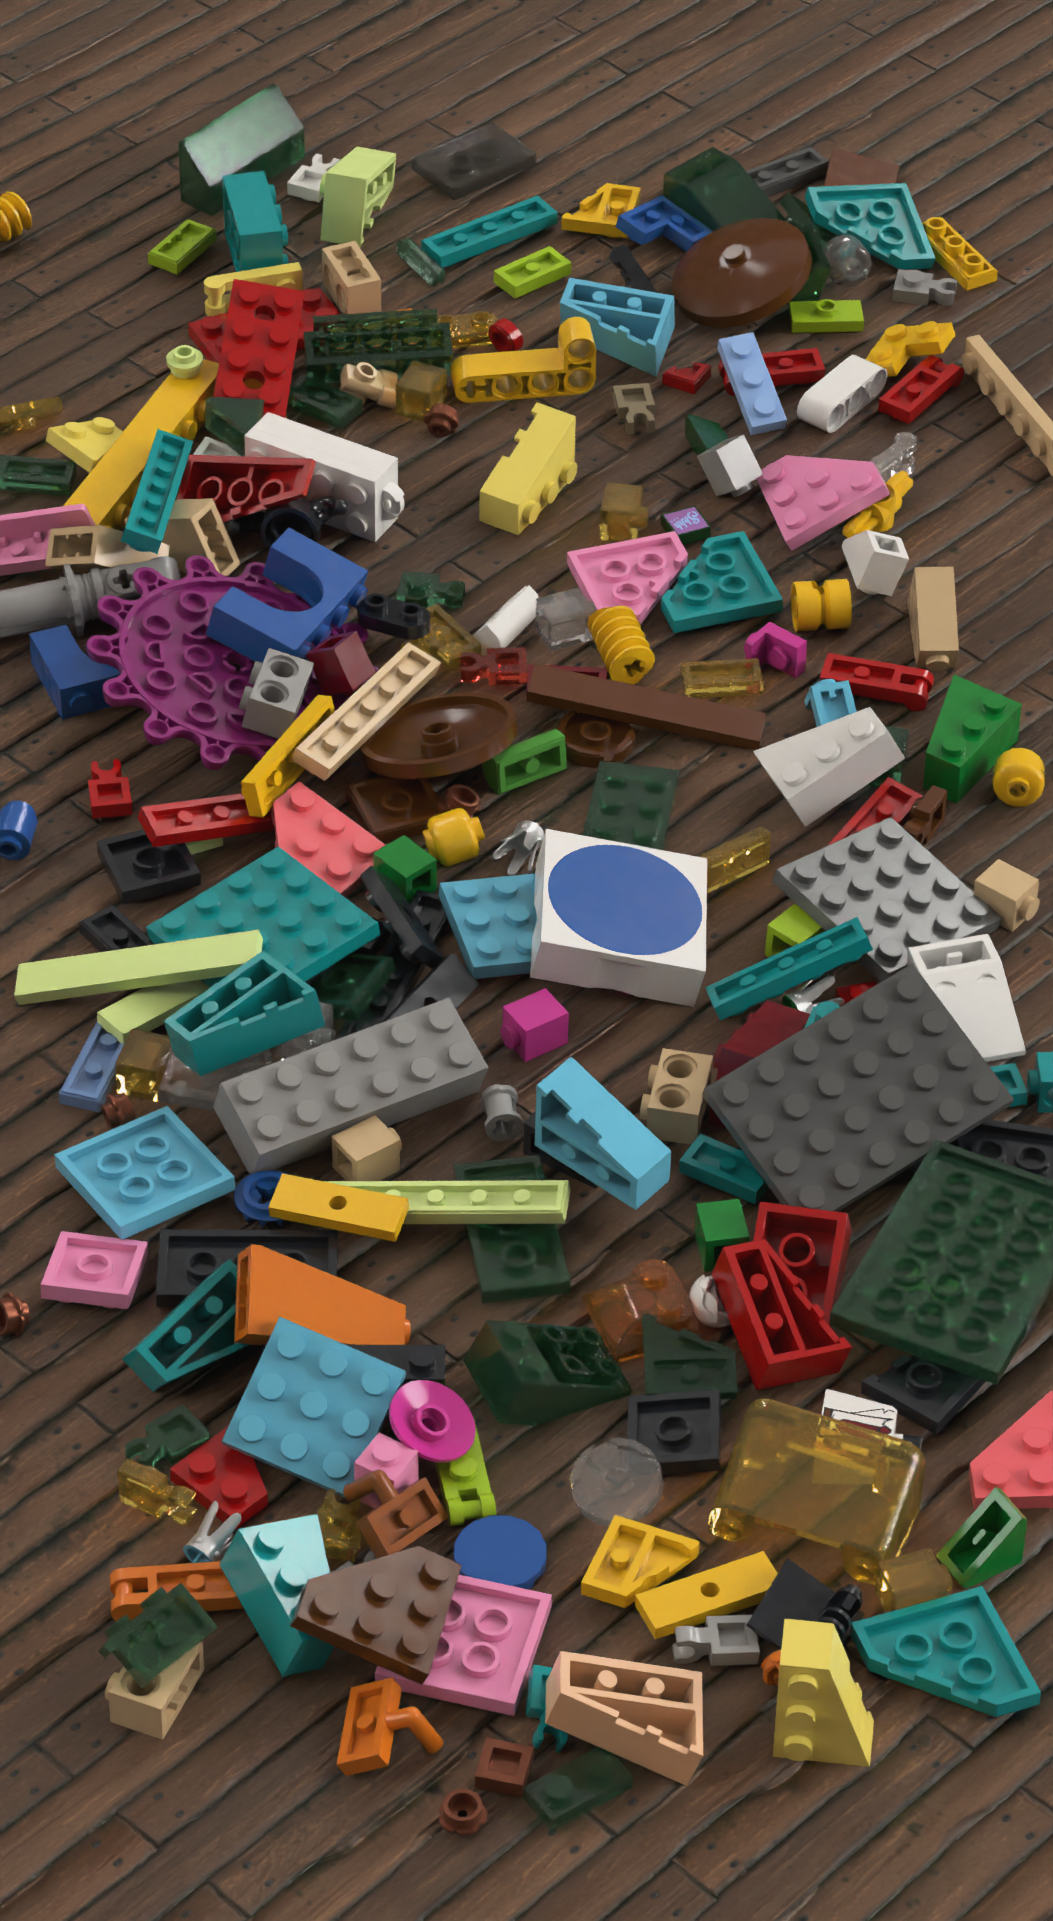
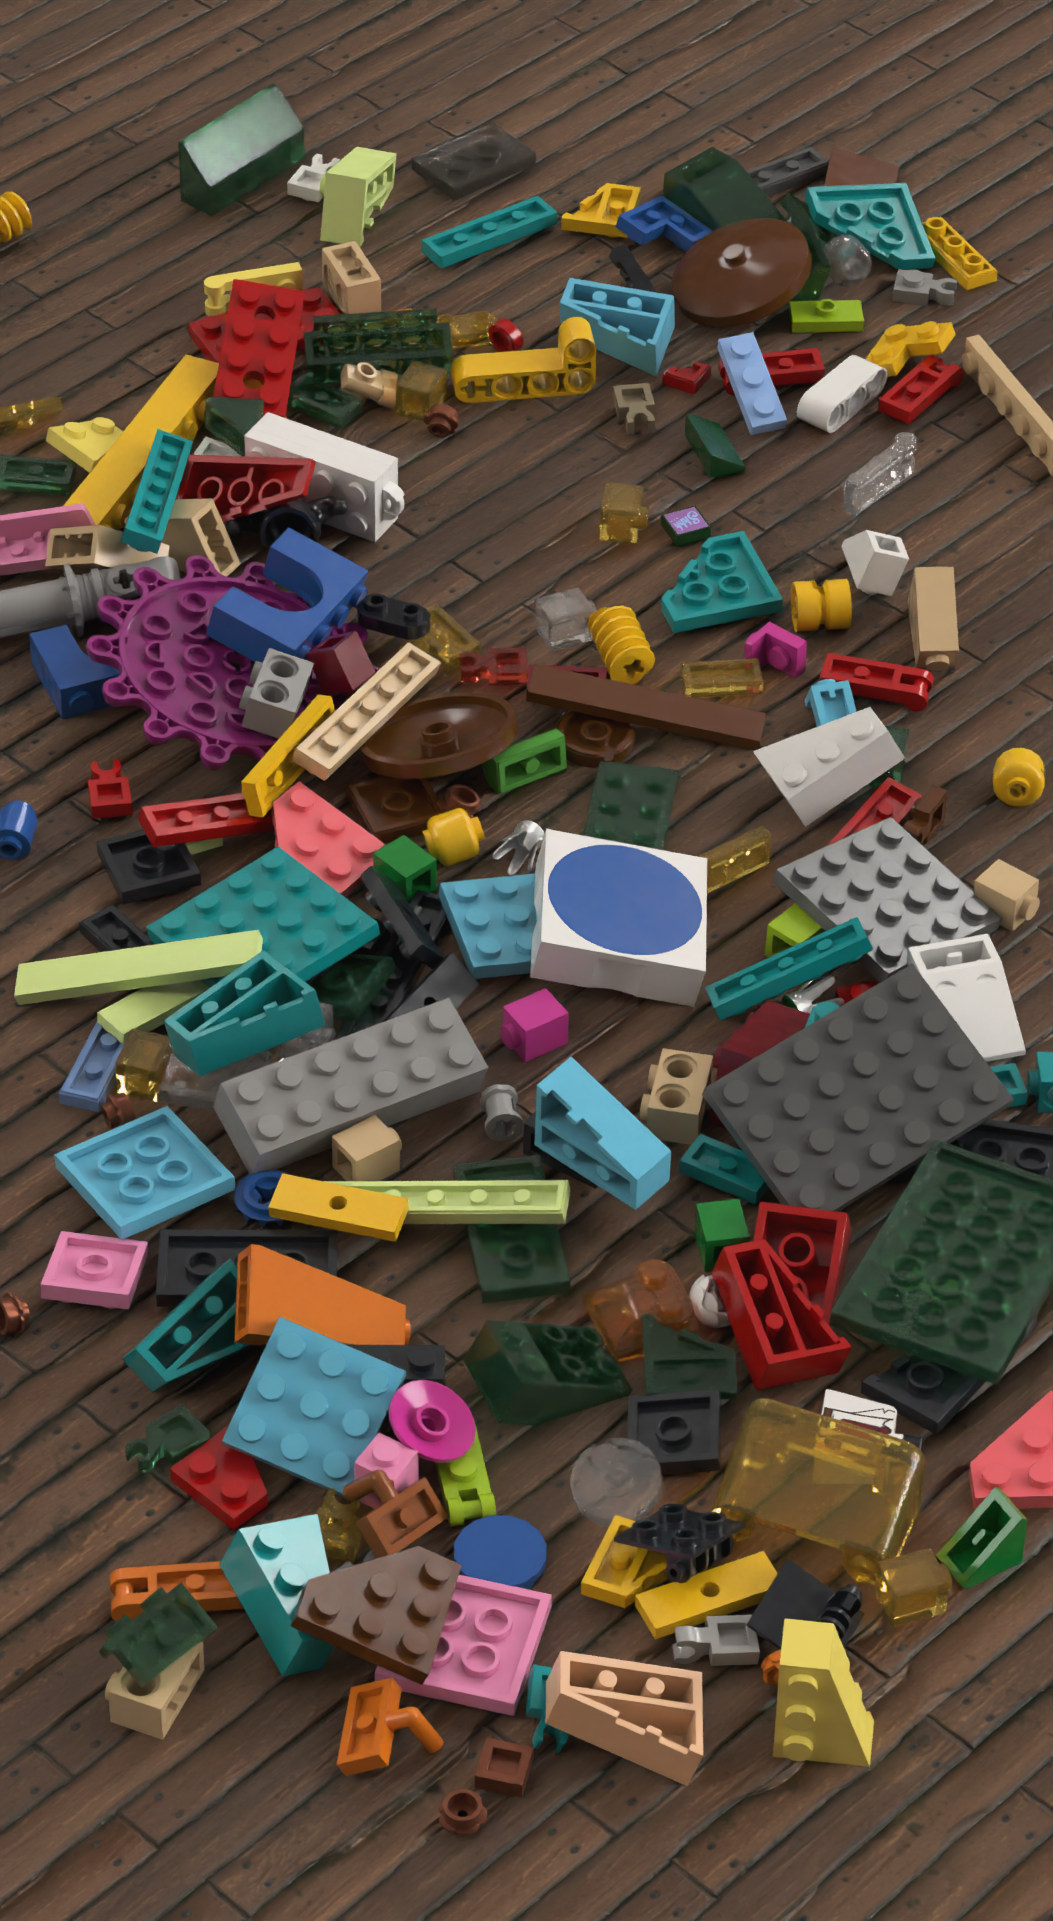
(149, 1492): clear yellow plate -> none
(182, 246): lime plate -> none
(184, 361): yellowish green plate -> none
(210, 1548): flat silver piece -> none
(253, 222): teal brick -> none
(420, 261): clear green axle -> none
(428, 590): clear green plate -> none
(508, 621): white brick -> none
(532, 272): lime plate -> none
(532, 473): light yellow wedge -> none
(577, 1787): clear green plate -> none
(629, 571): bright pink plate -> none
(686, 1537): none -> black hinge
(730, 466): brick -> none
(818, 493): bright pink plate -> none
(880, 515): yellow axle -> none
(950, 1650): teal plate -> none
(969, 737): green wedge -> none

